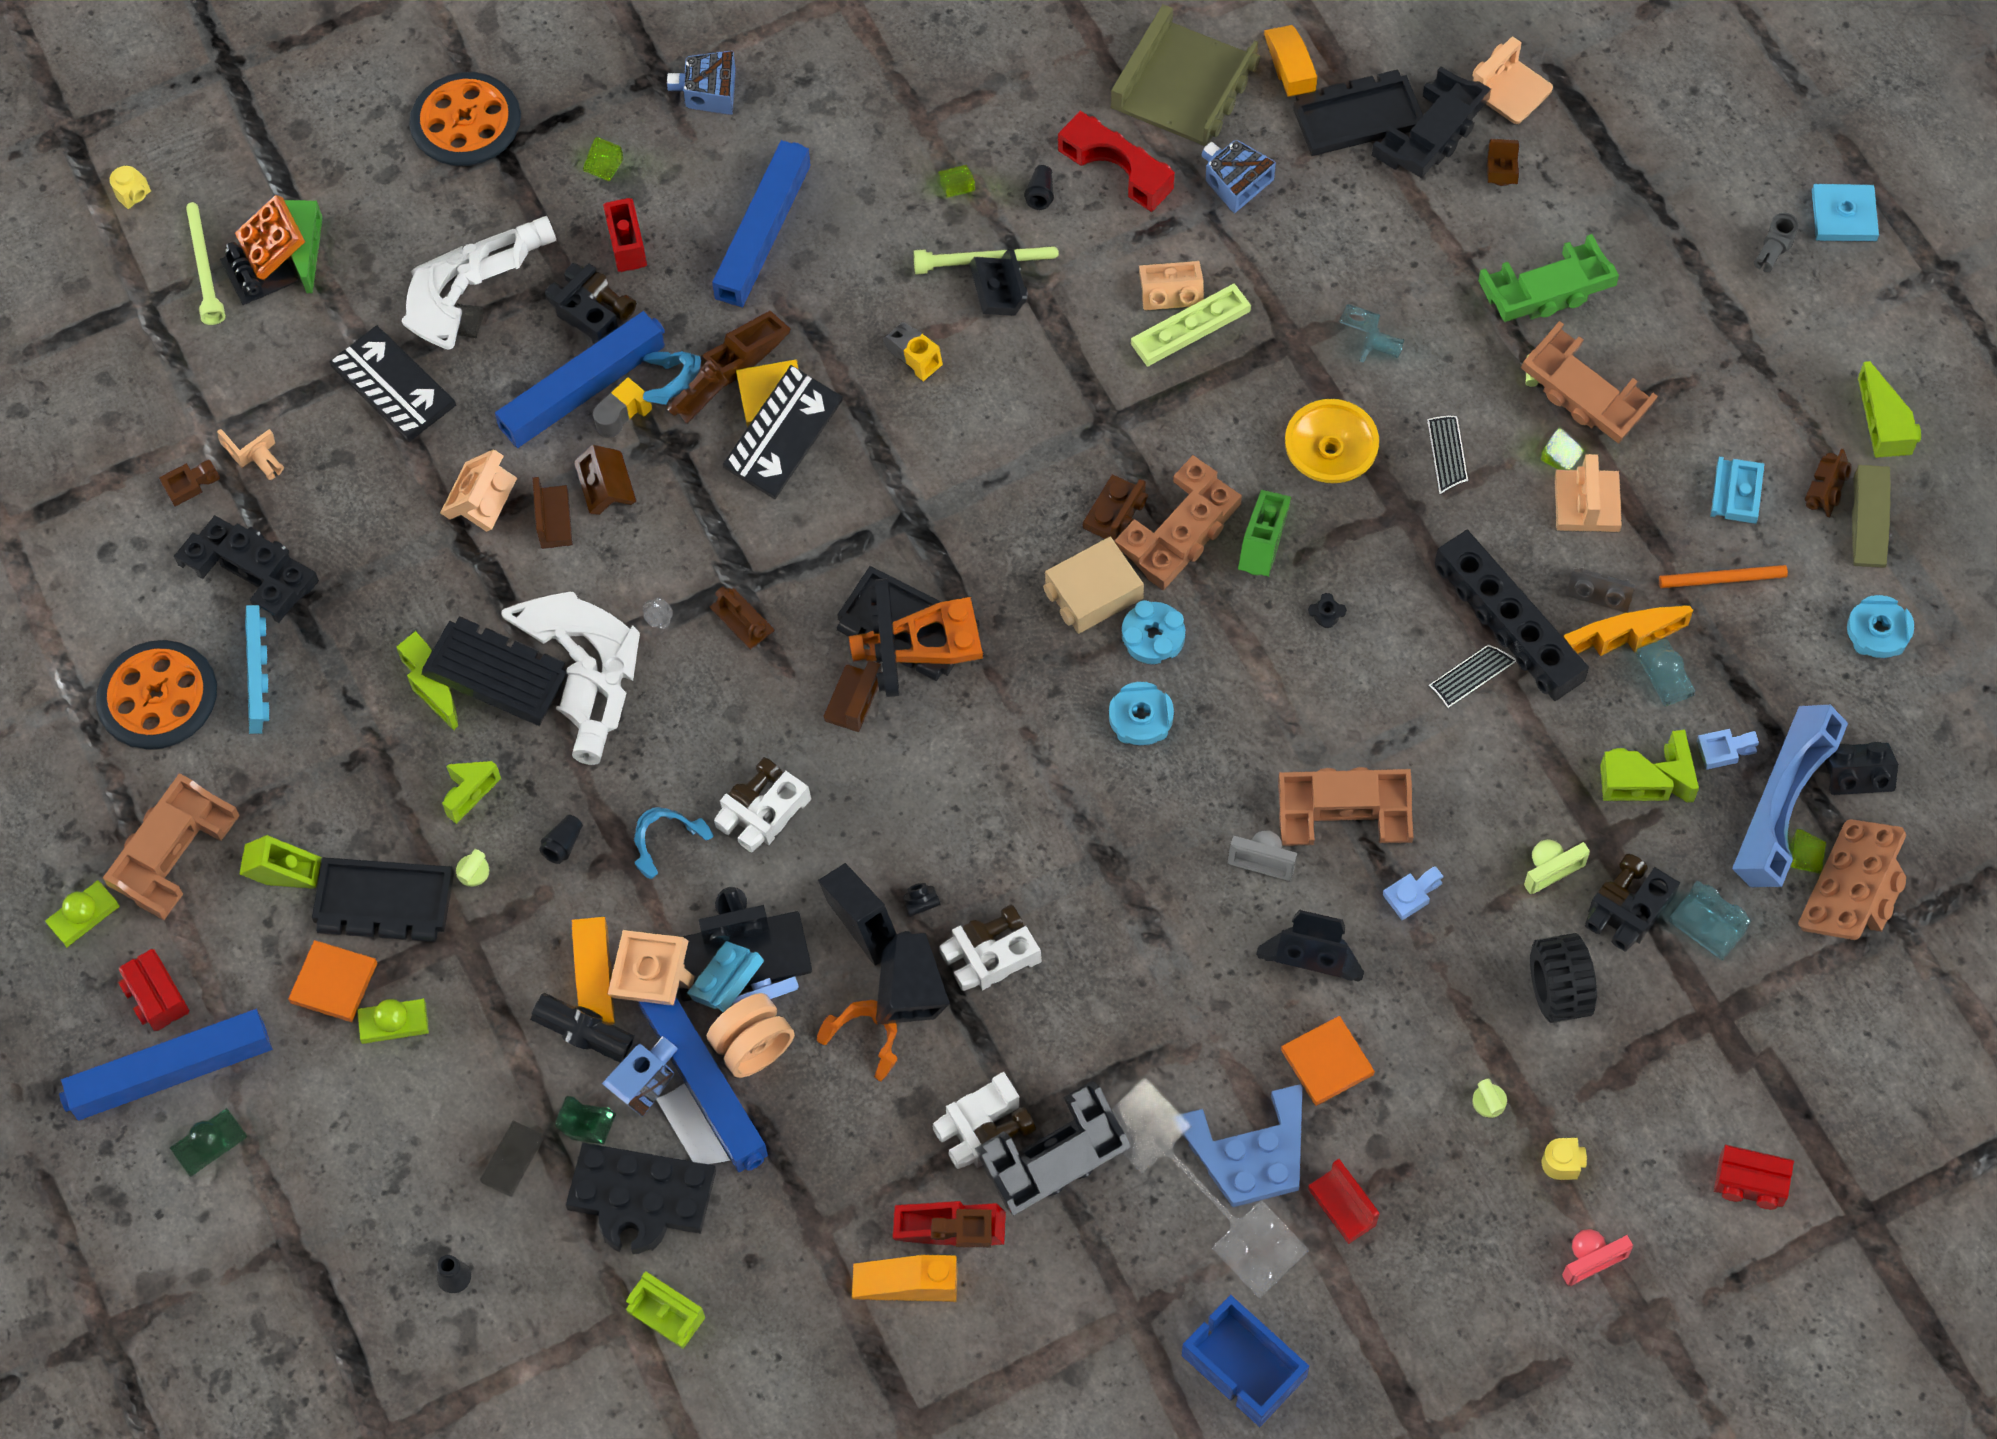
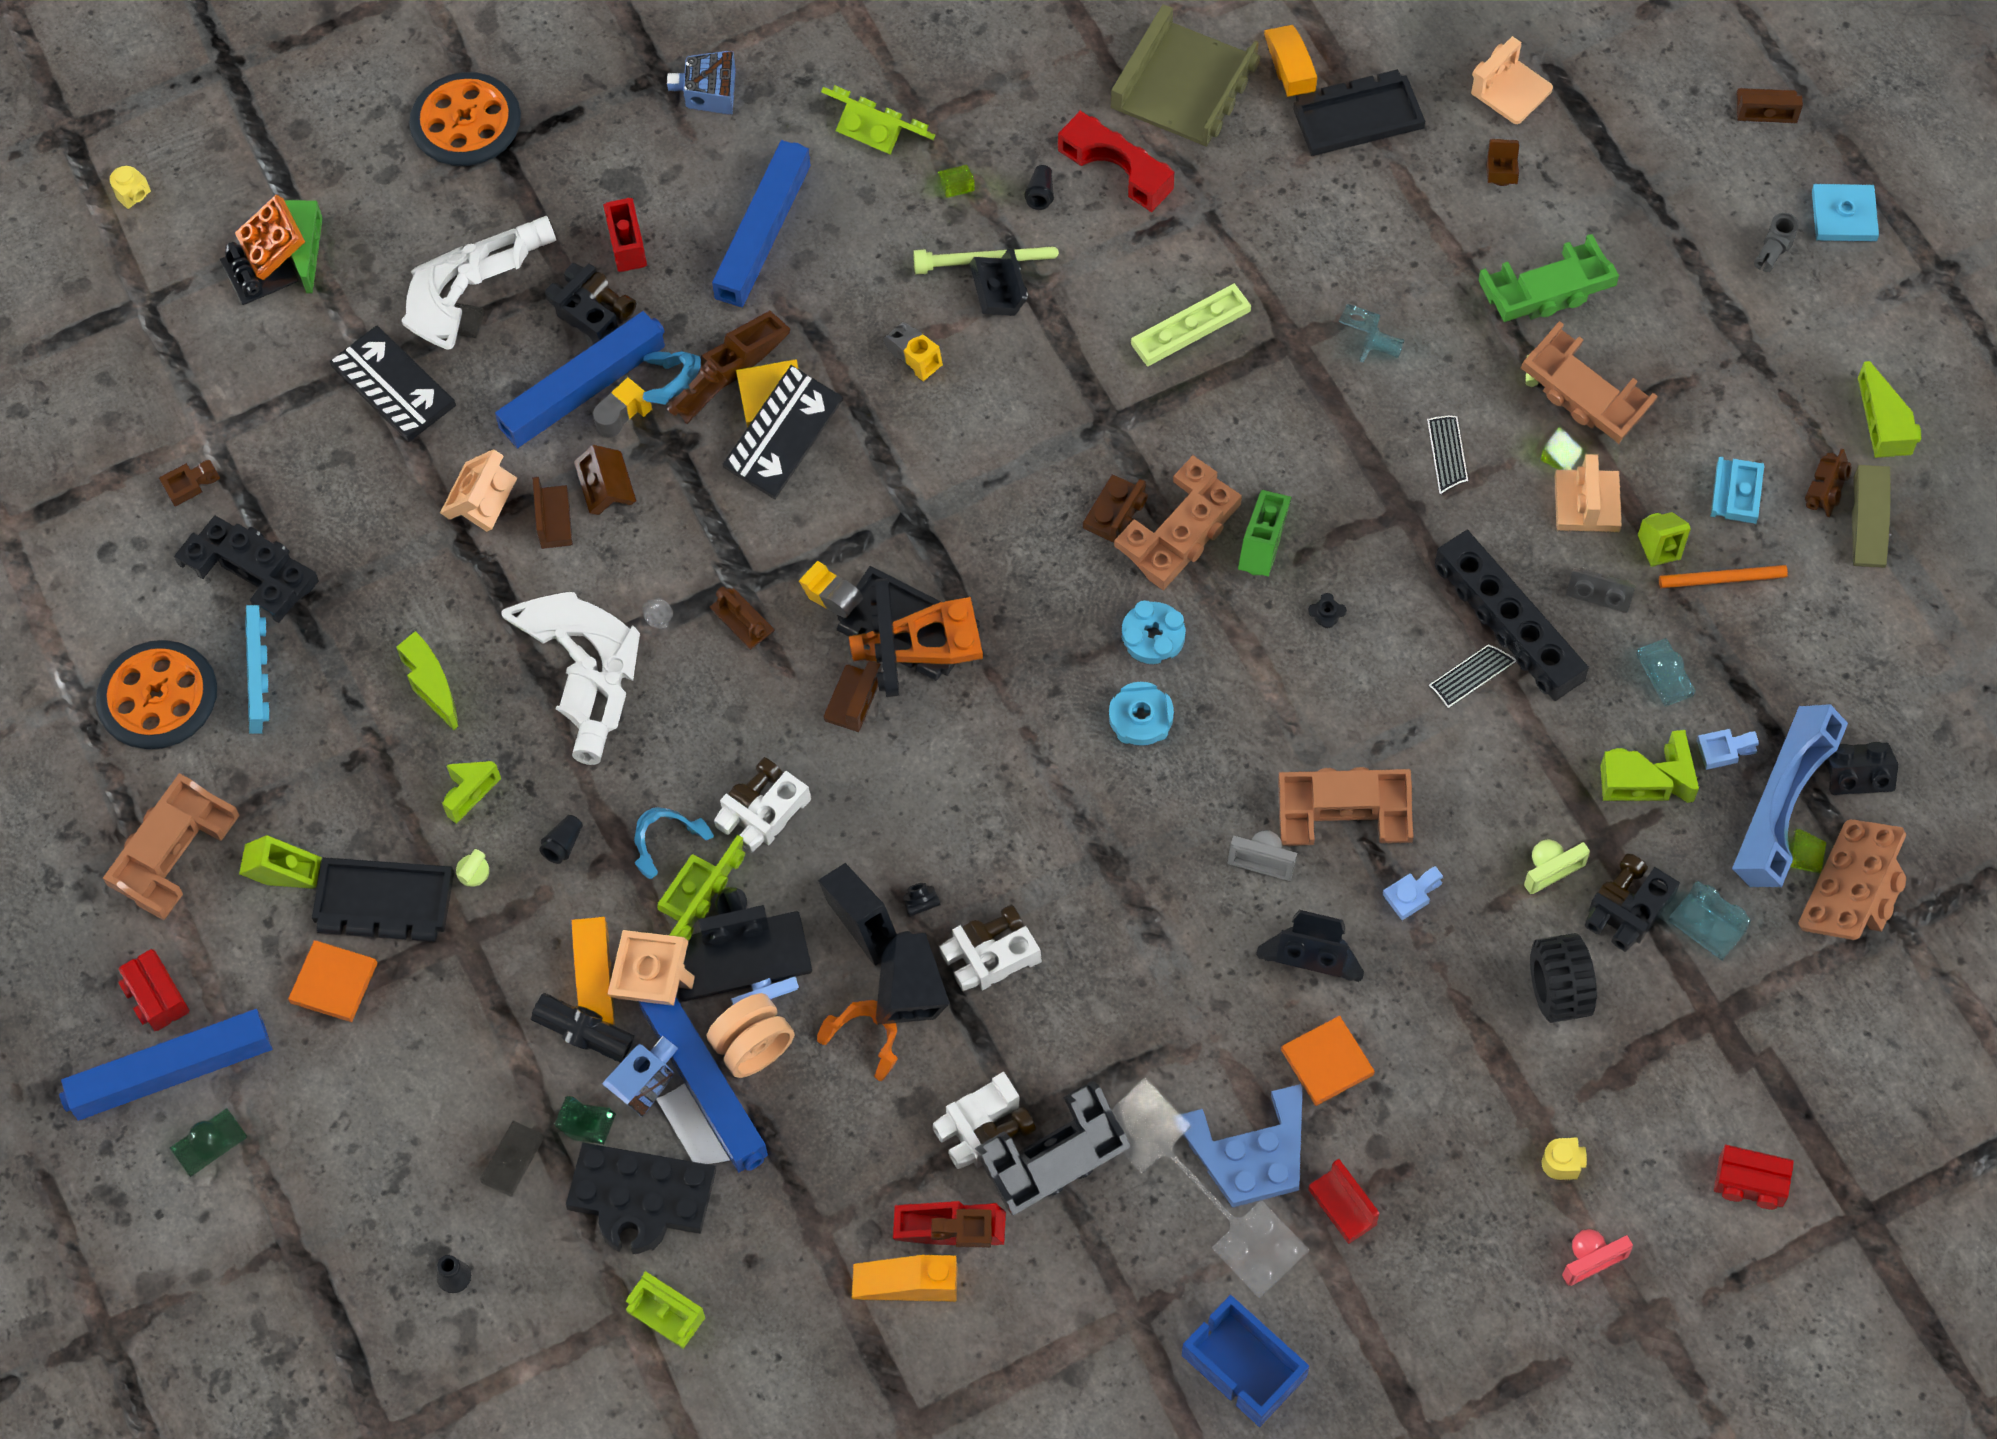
(81, 912): lime tile -> none
(211, 308): yellowish green piece -> none
(254, 451): light nougat bracket -> none
(392, 1020): lime tile -> none
(495, 672): black hinge -> none
(603, 159): clear neon green slope -> none
(695, 886): none -> lime bracket
(725, 976): medium azure plate -> none
(830, 590): none -> leg
(870, 125): none -> lime bracket
(1093, 585): tan brick -> none
(1171, 285): light nougat bracket -> none
(1237, 172): torso -> none
(1335, 427): yellow dish -> none
(1439, 129): black bracket -> none
(1489, 1099): yellowish green plate -> none
(1634, 628): light orange slope -> none
(1663, 537): none -> lime slope
(1768, 105): none -> reddish brown panel
(1872, 642): medium azure plate -> none

